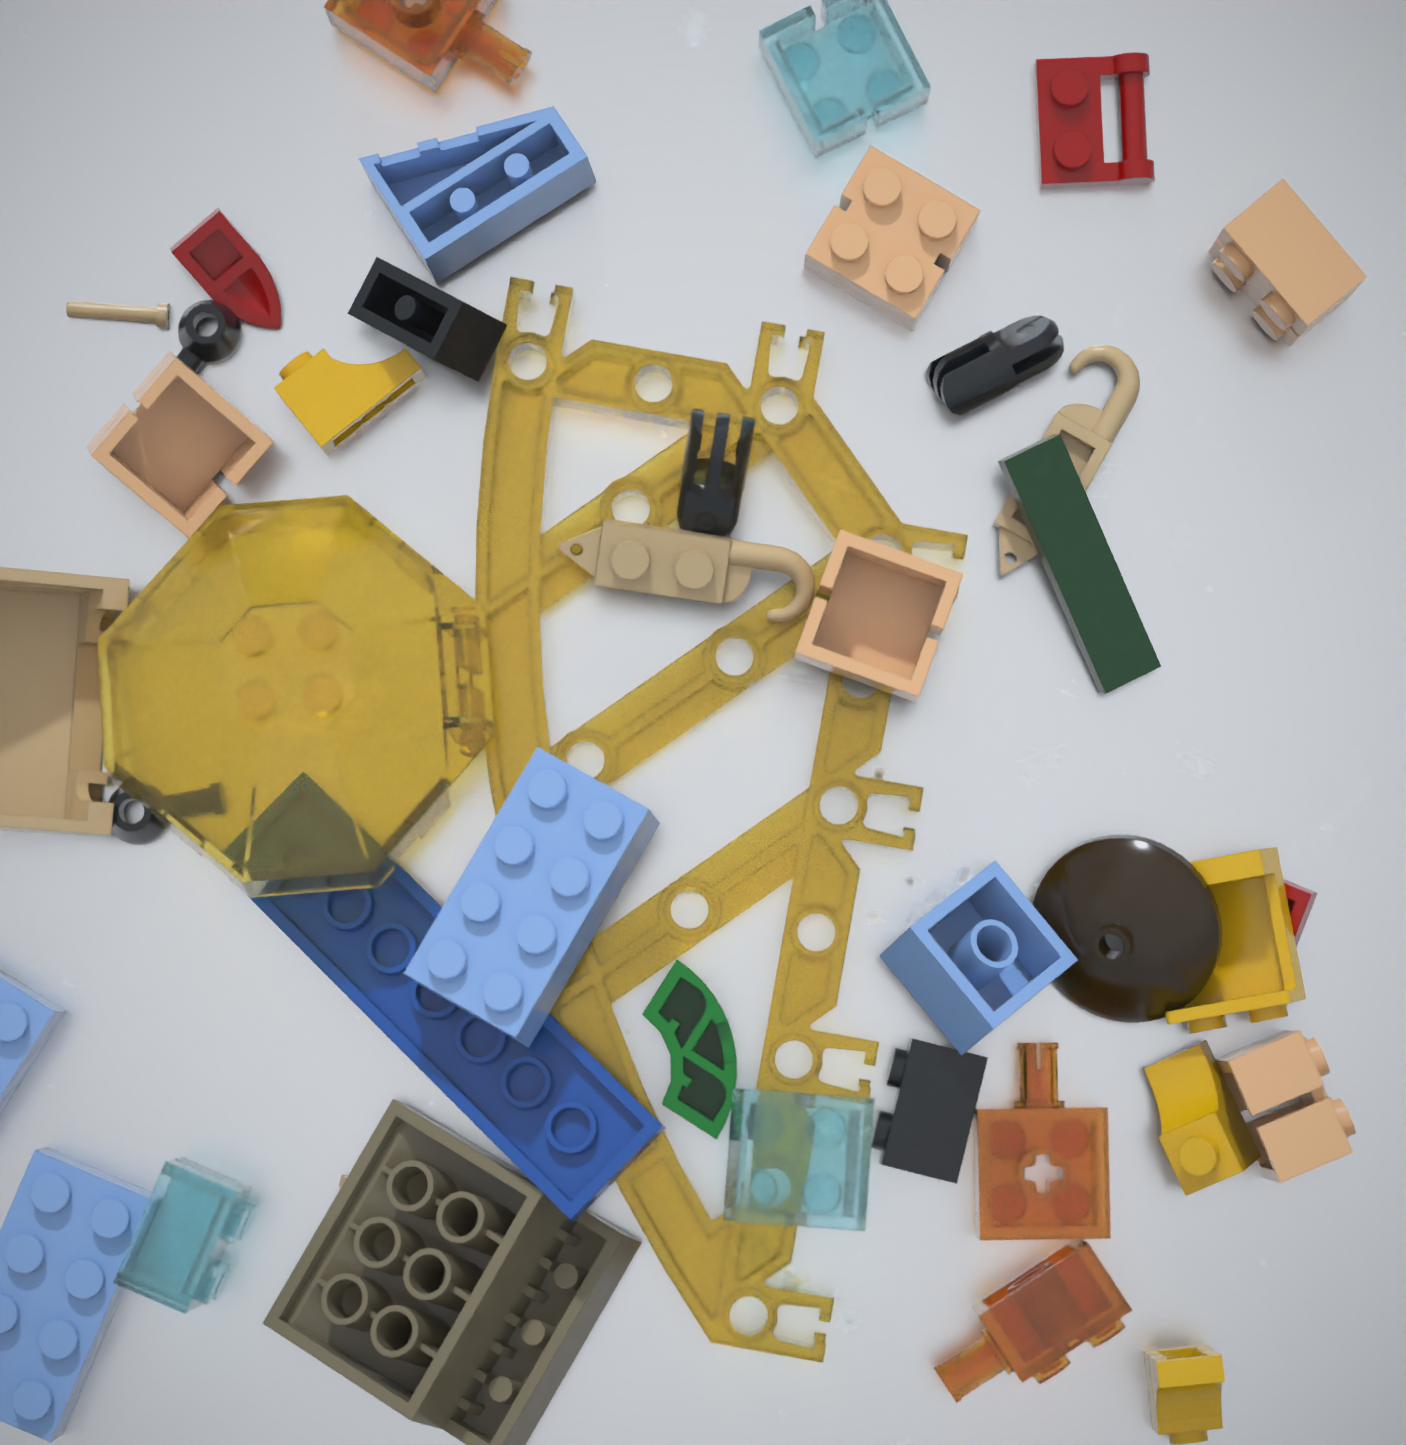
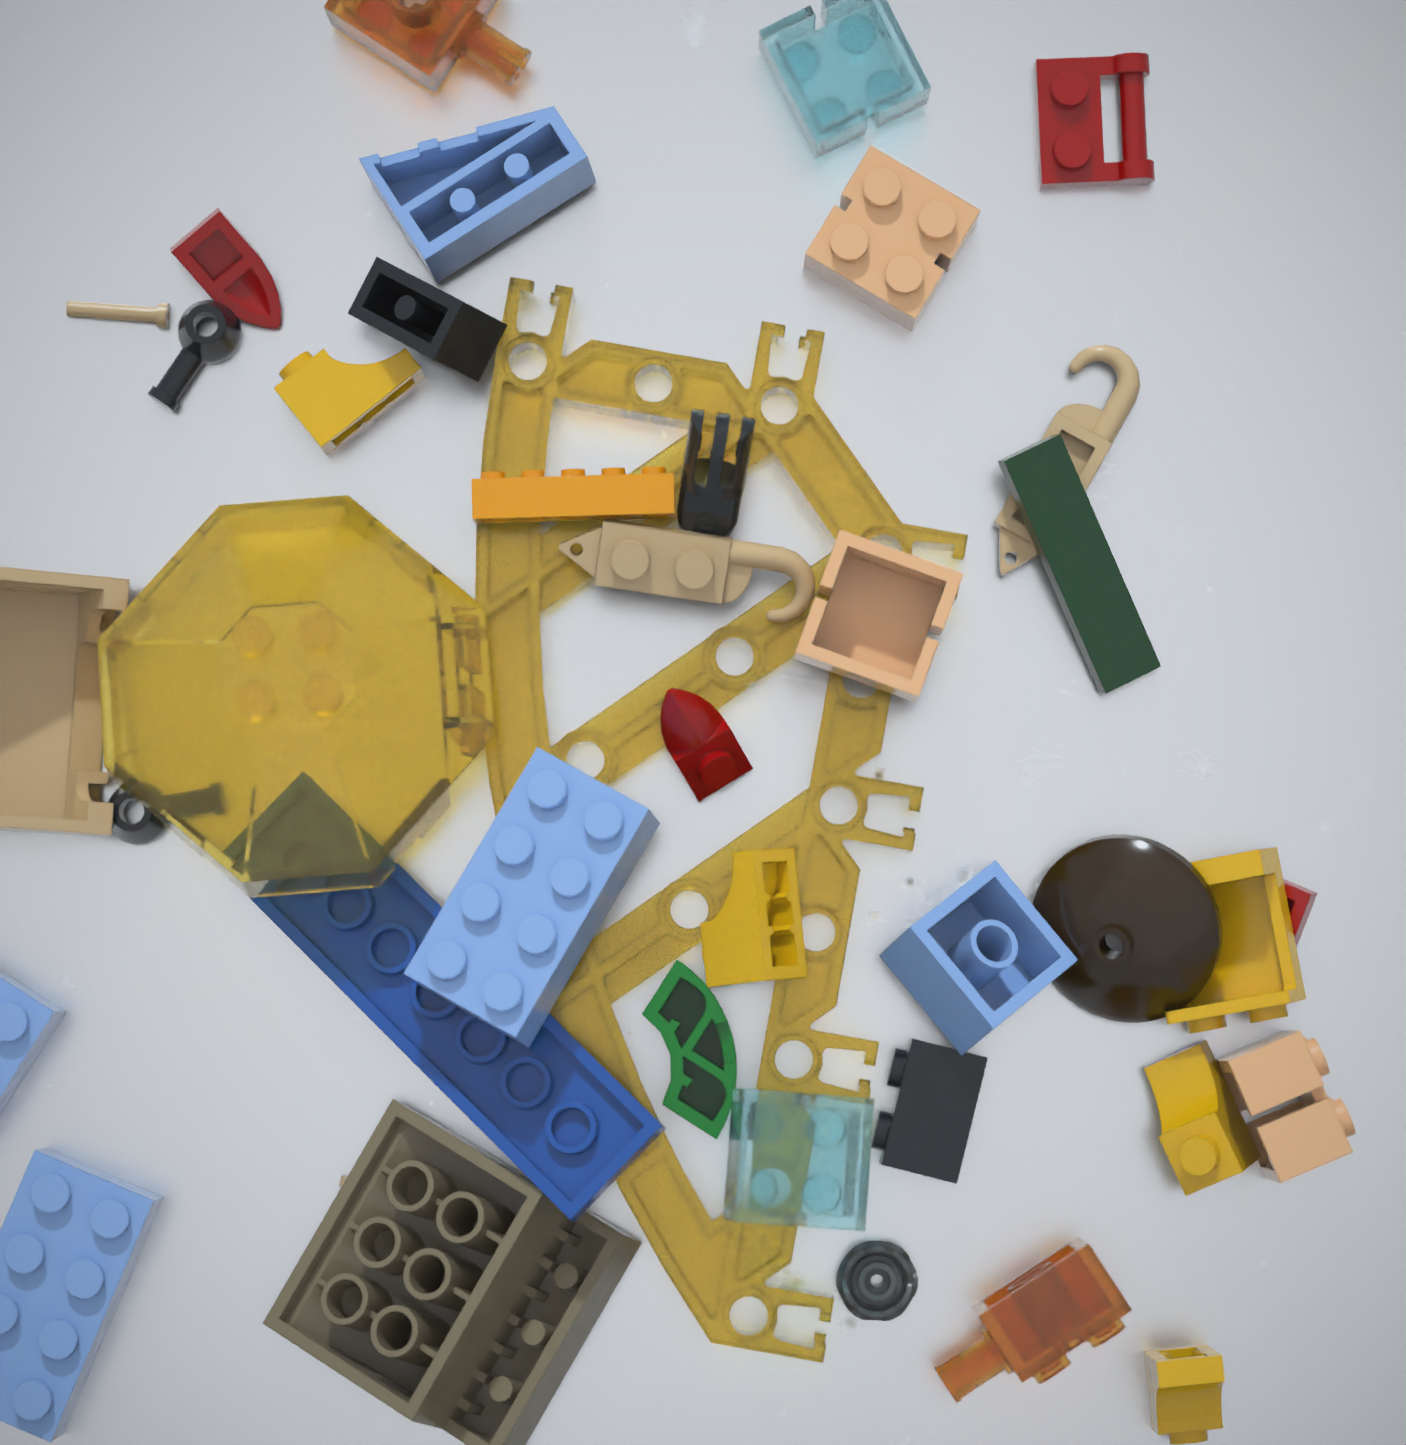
(178, 444): light nougat piece -> none
(185, 1235): clear light blue piece -> none
(573, 496): none -> light orange piece
(700, 743): none -> red plate
(759, 925): none -> yellow arch
(889, 1298): none -> dark grey plate
(995, 363): black arm -> none
(1068, 1136): clear orange brick -> none
(1285, 264): light nougat piece -> none

